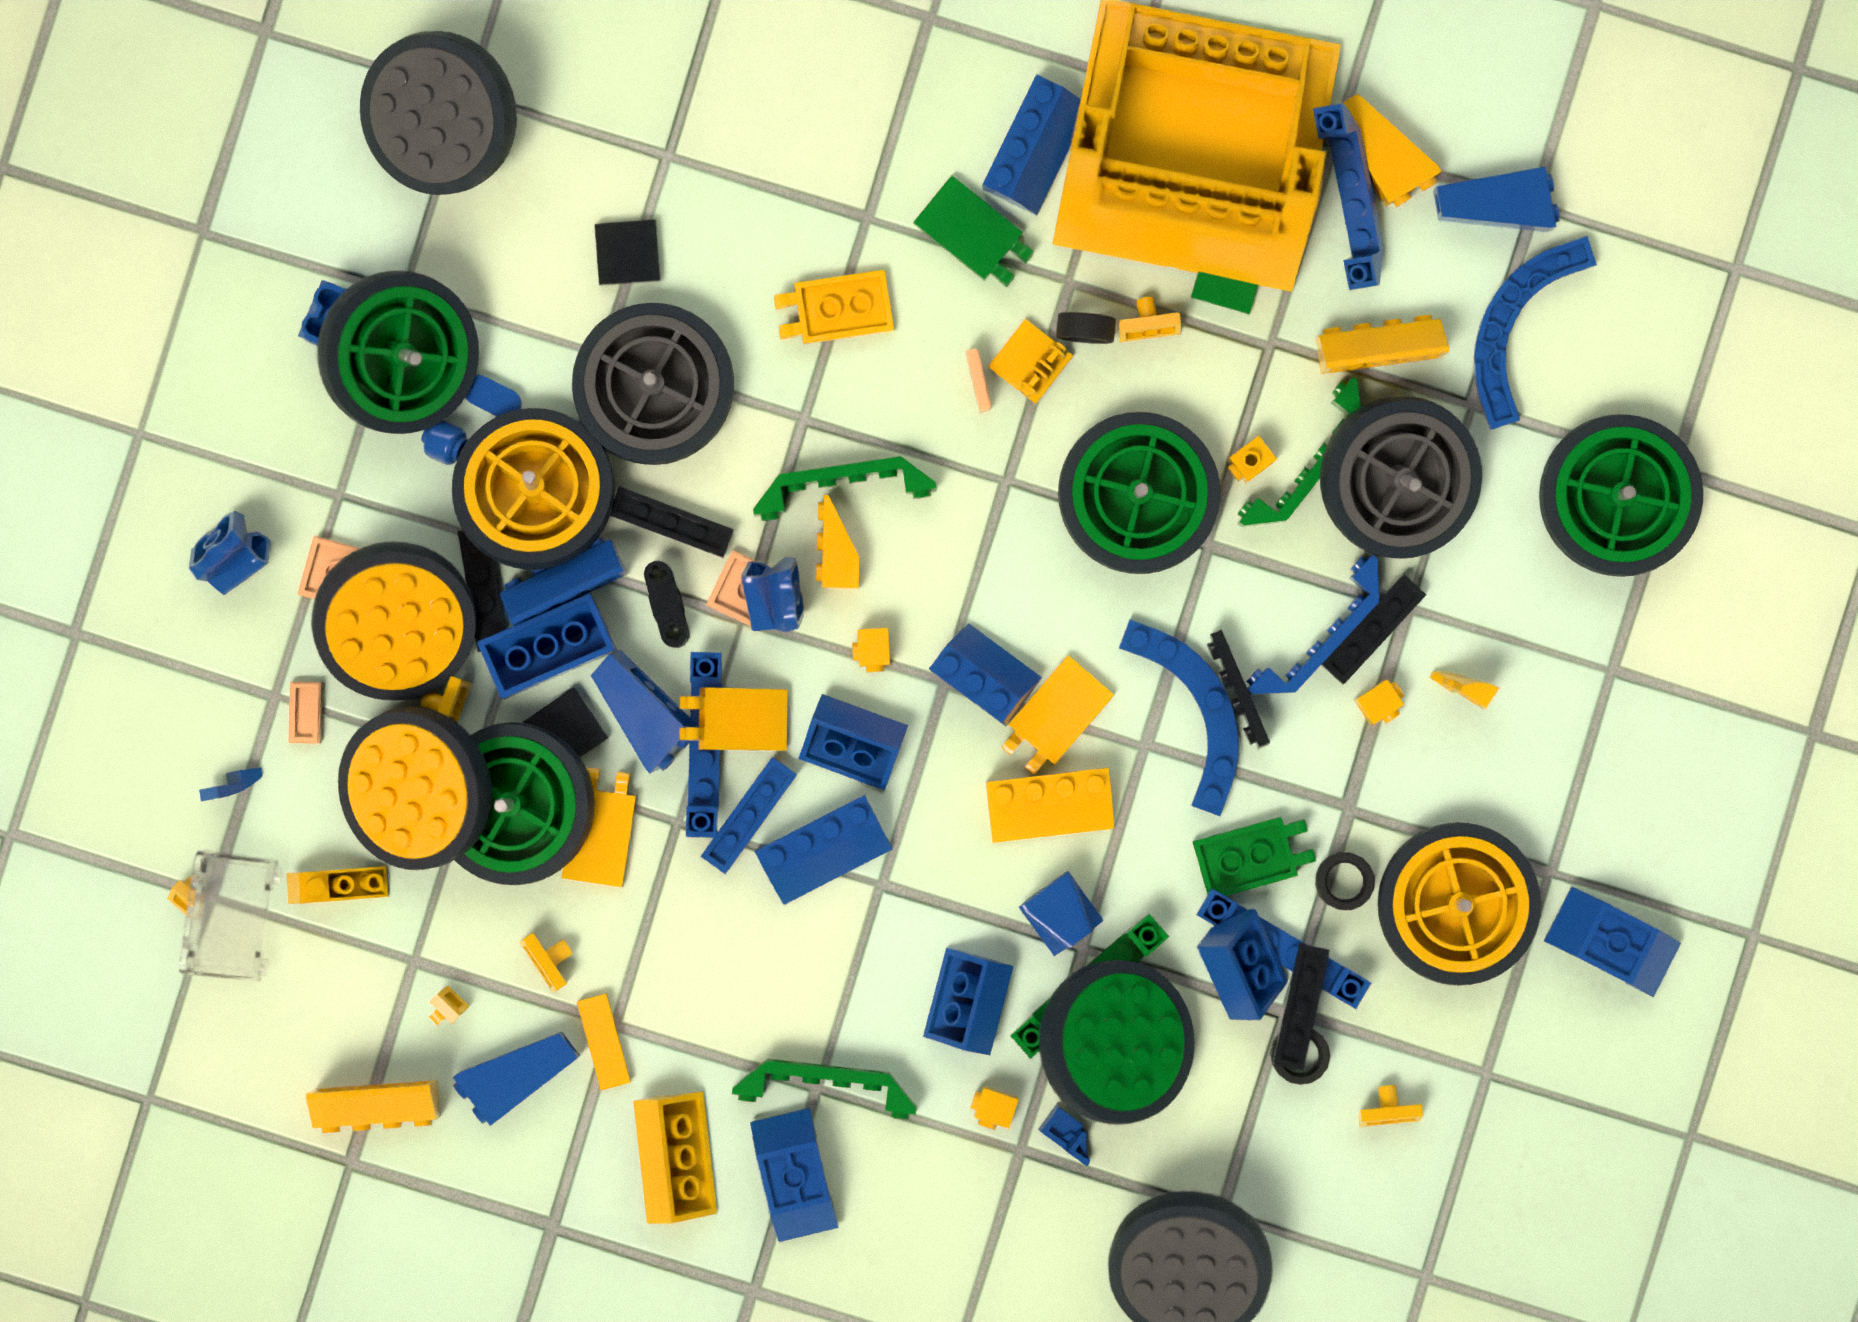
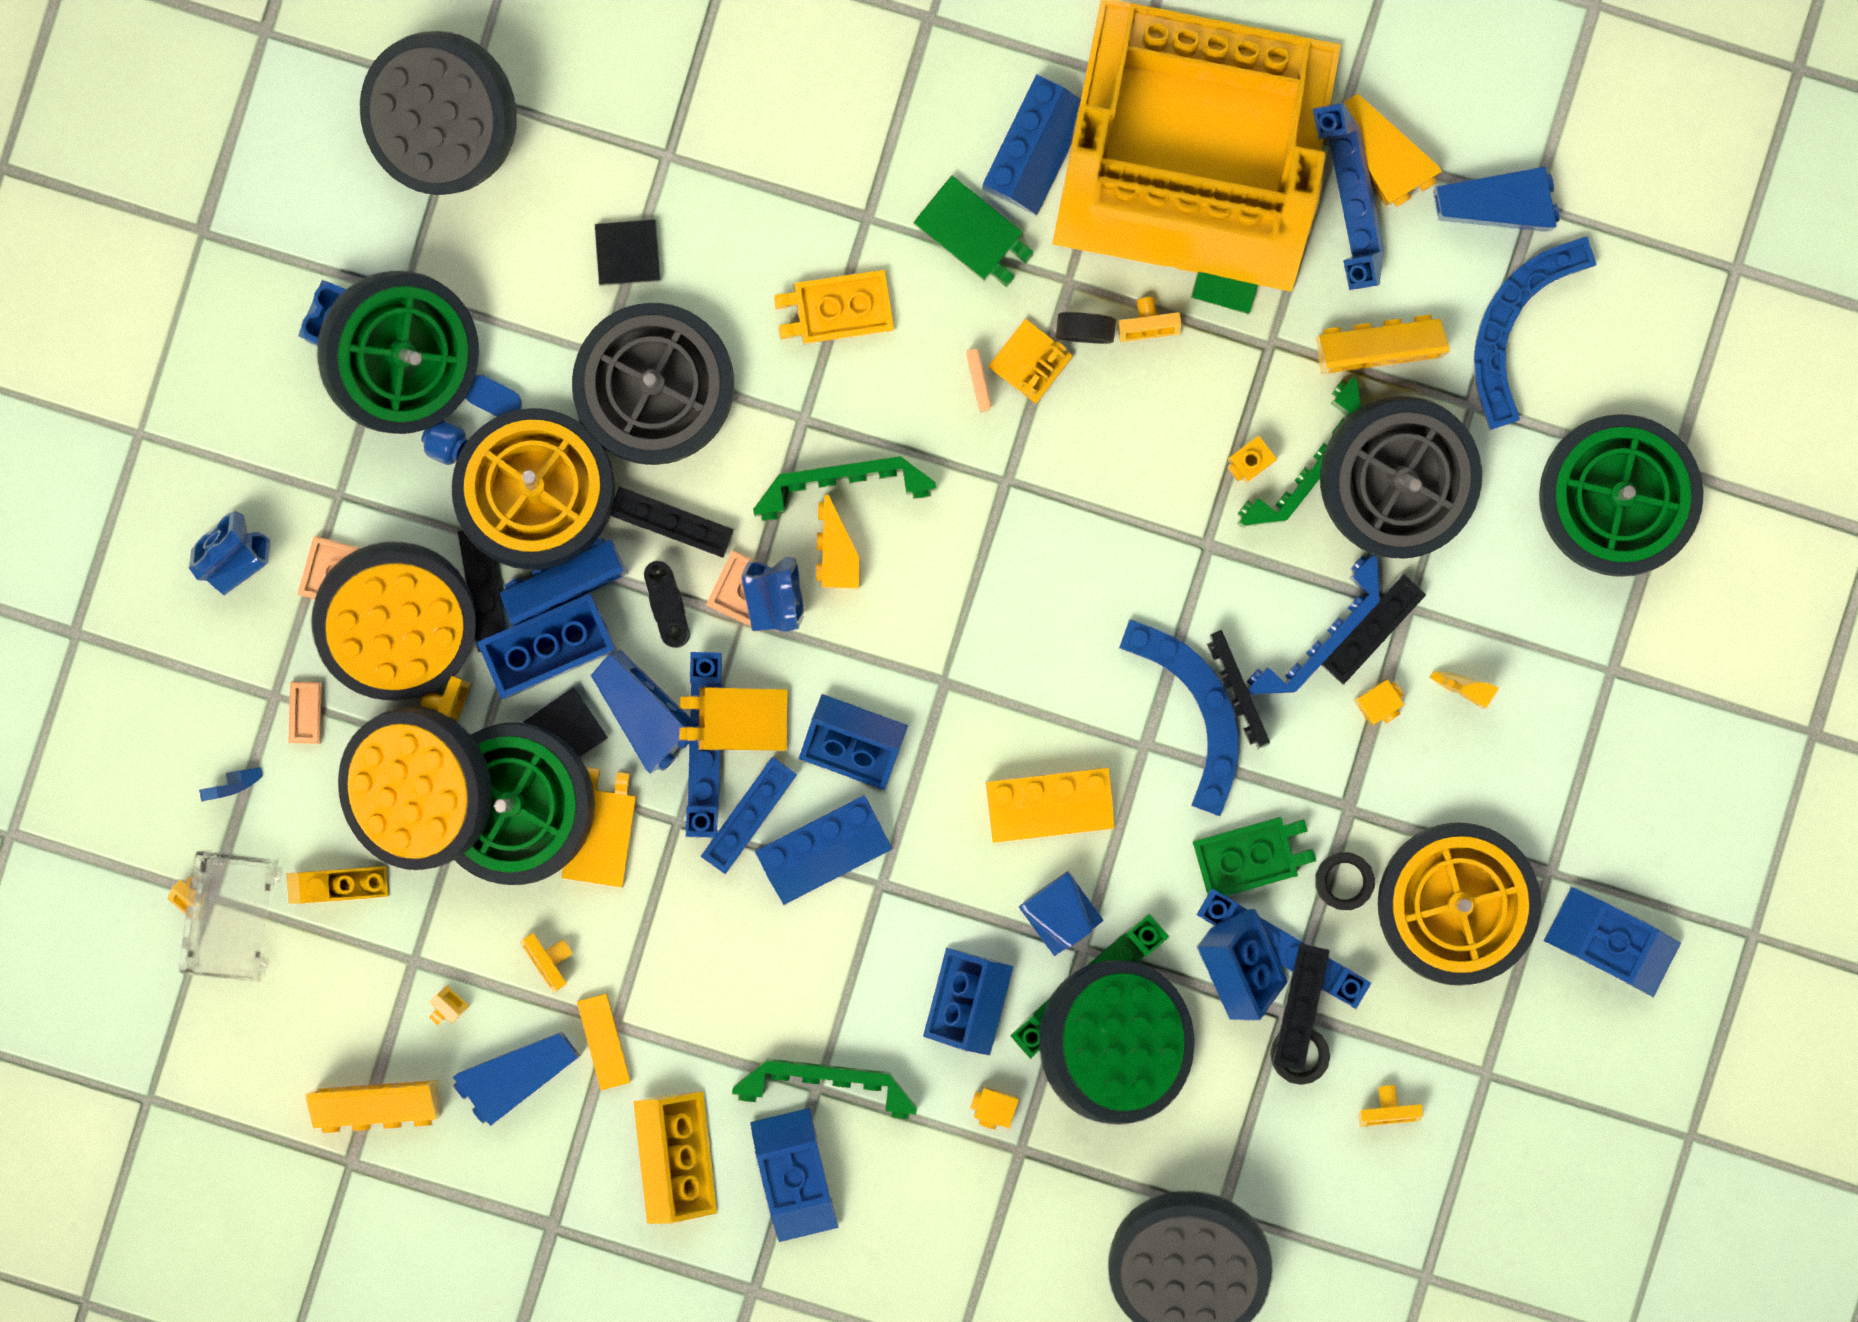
(872, 649): yellow brick -> none
(985, 674): blue slope -> none
(1058, 713): yellow tile -> none
(1067, 1133): blue slope -> none
(1139, 492): green wheel -> none

